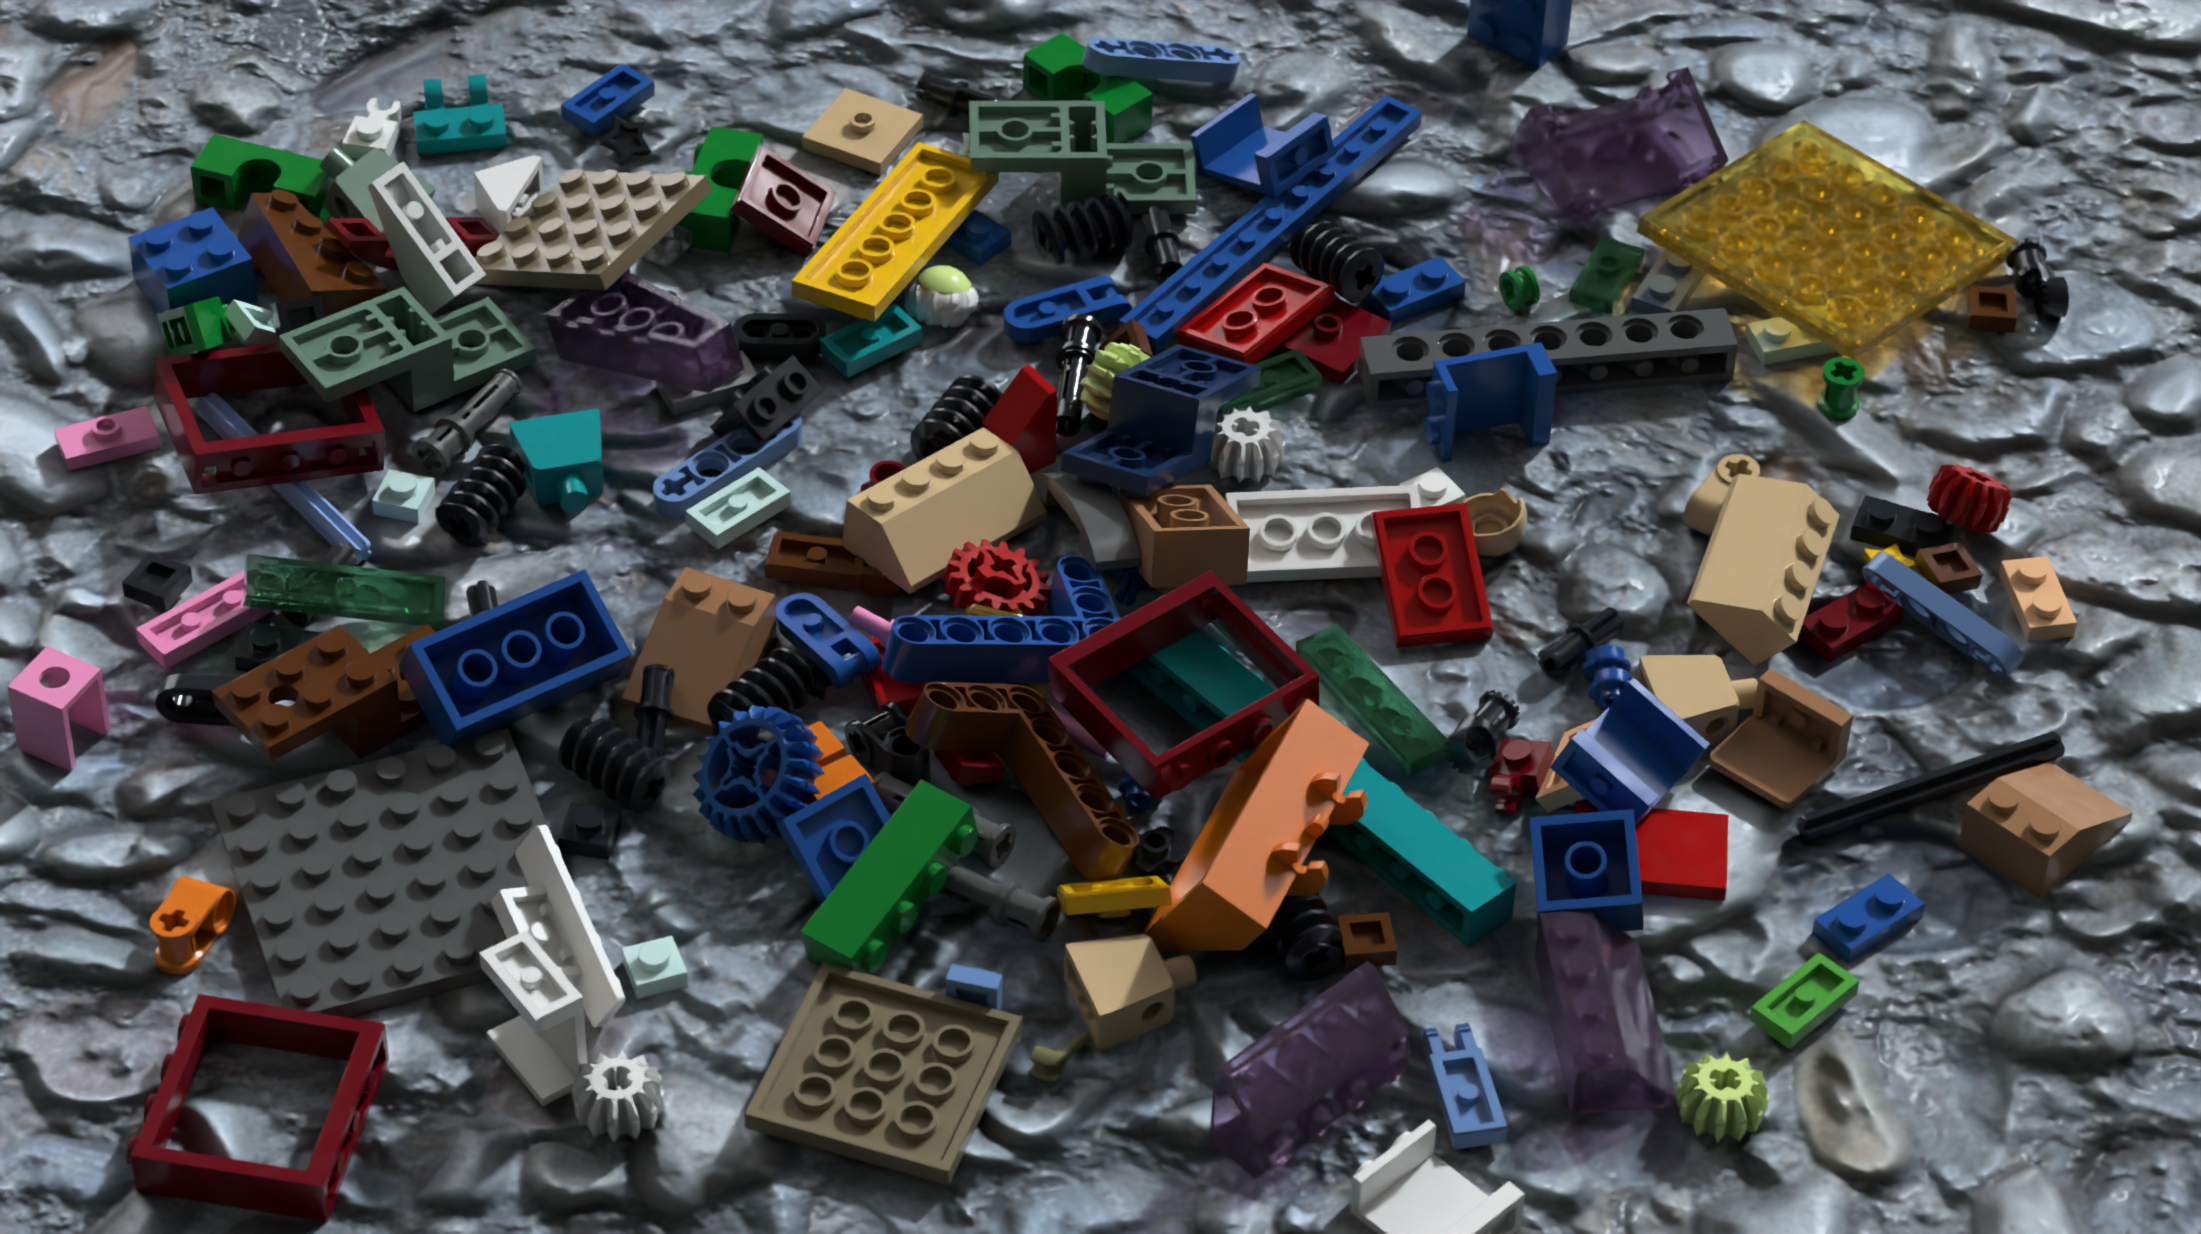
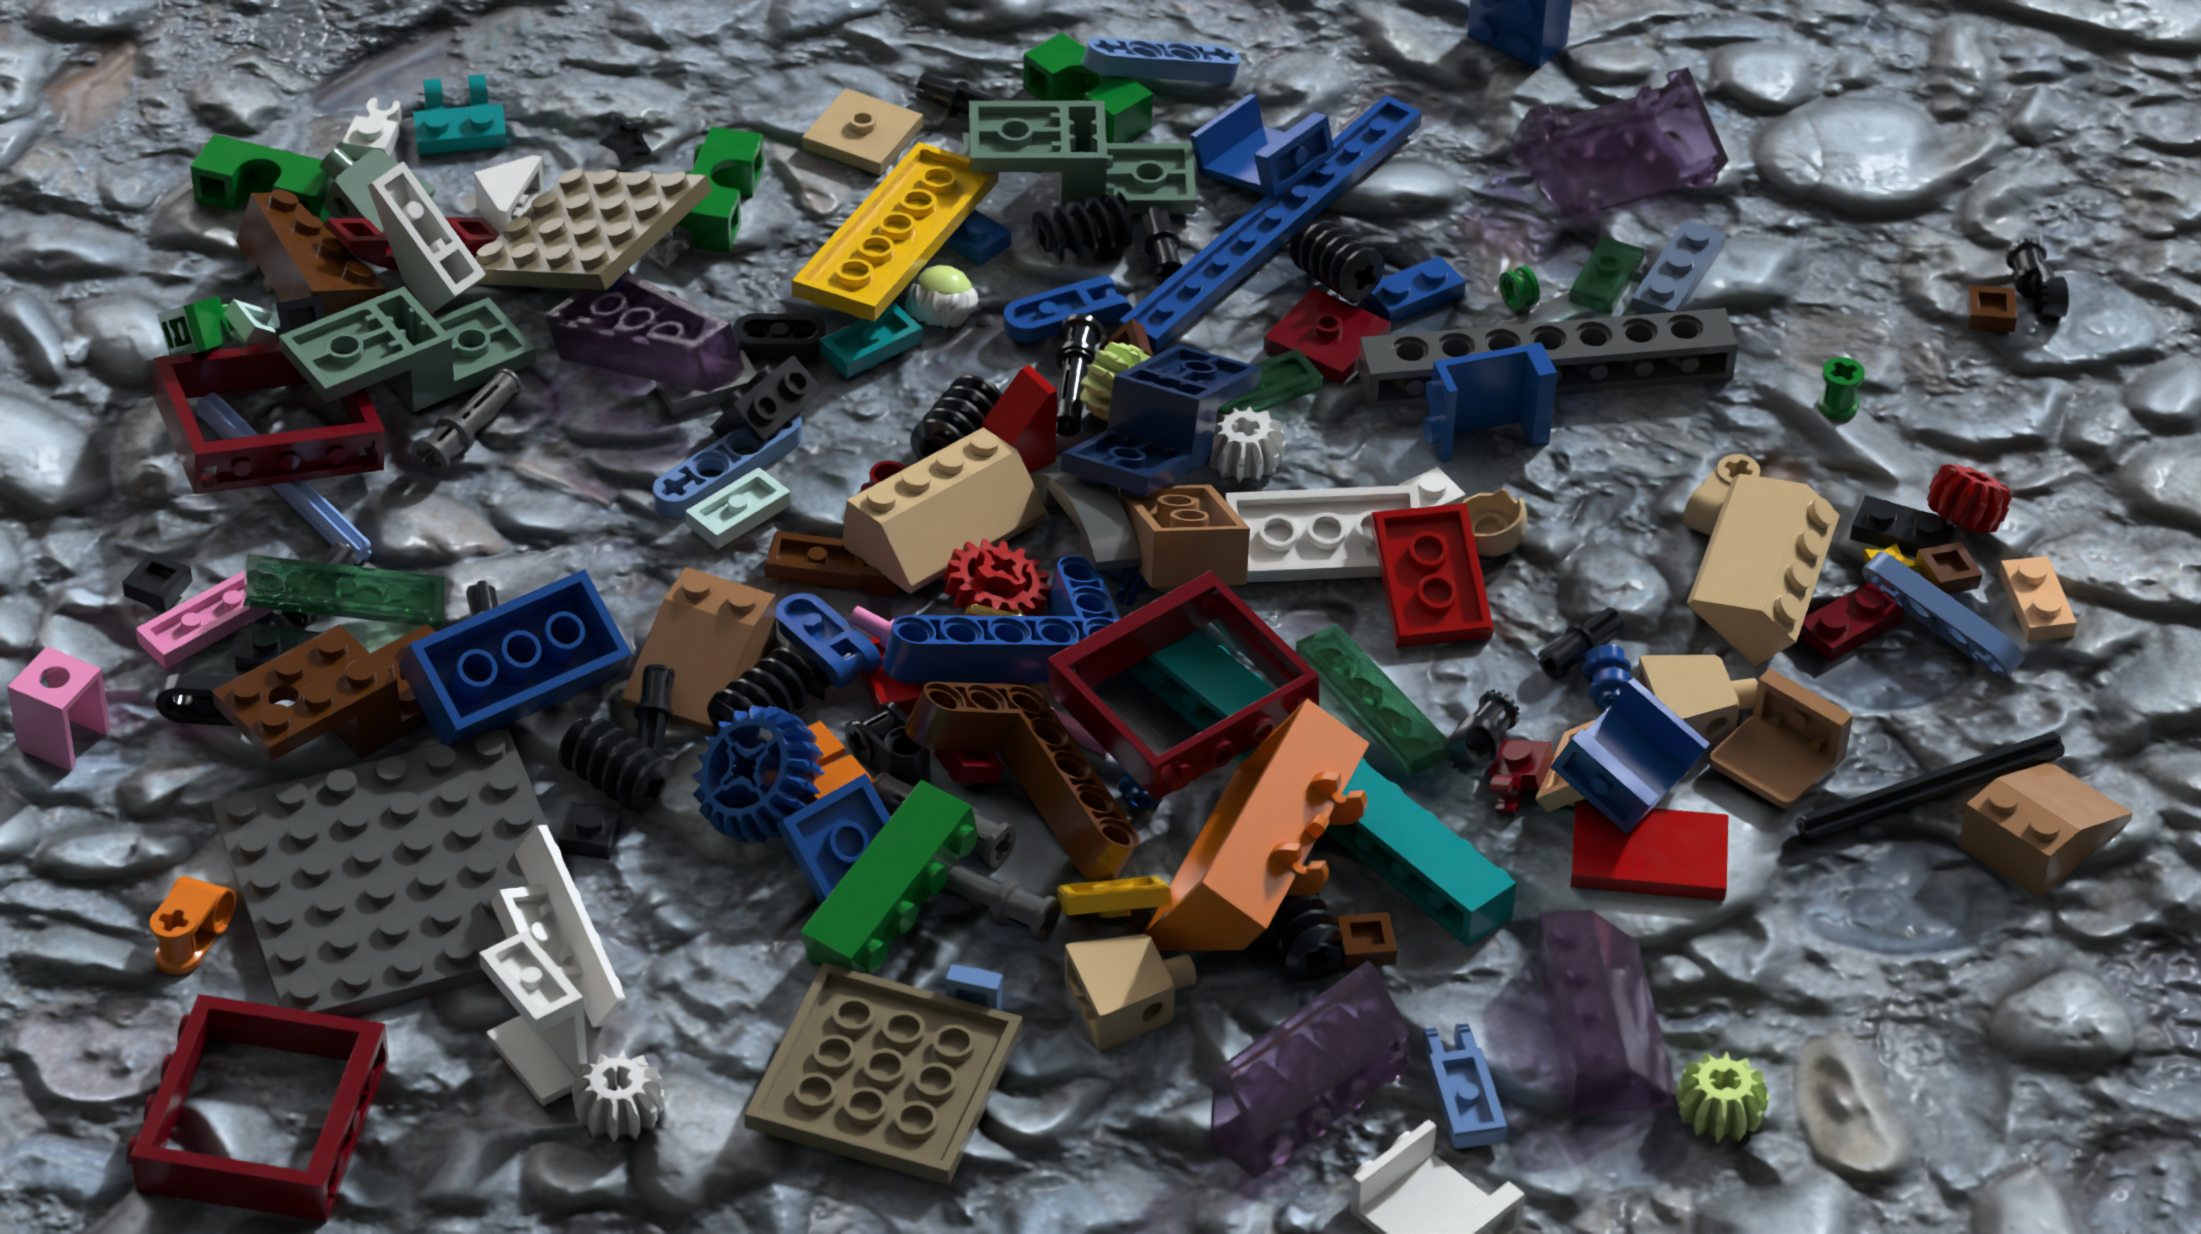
(107, 438): bright pink plate -> none
(192, 263): blue brick -> none
(403, 496): light aqua plate -> none
(482, 495): black piece -> none
(561, 457): teal torso -> none
(610, 95): blue plate -> none
(654, 967): light aqua plate -> none
(783, 201): plate -> none
(1051, 1063): olive hand -> none
(1157, 852): black plate -> none
(1256, 314): red tile -> none
(1588, 865): blue brick -> none
(1781, 341): light aqua plate -> none
(1804, 1000): bright green plate -> none
(1827, 238): clear yellow plate -> none
(1868, 918): blue plate -> none

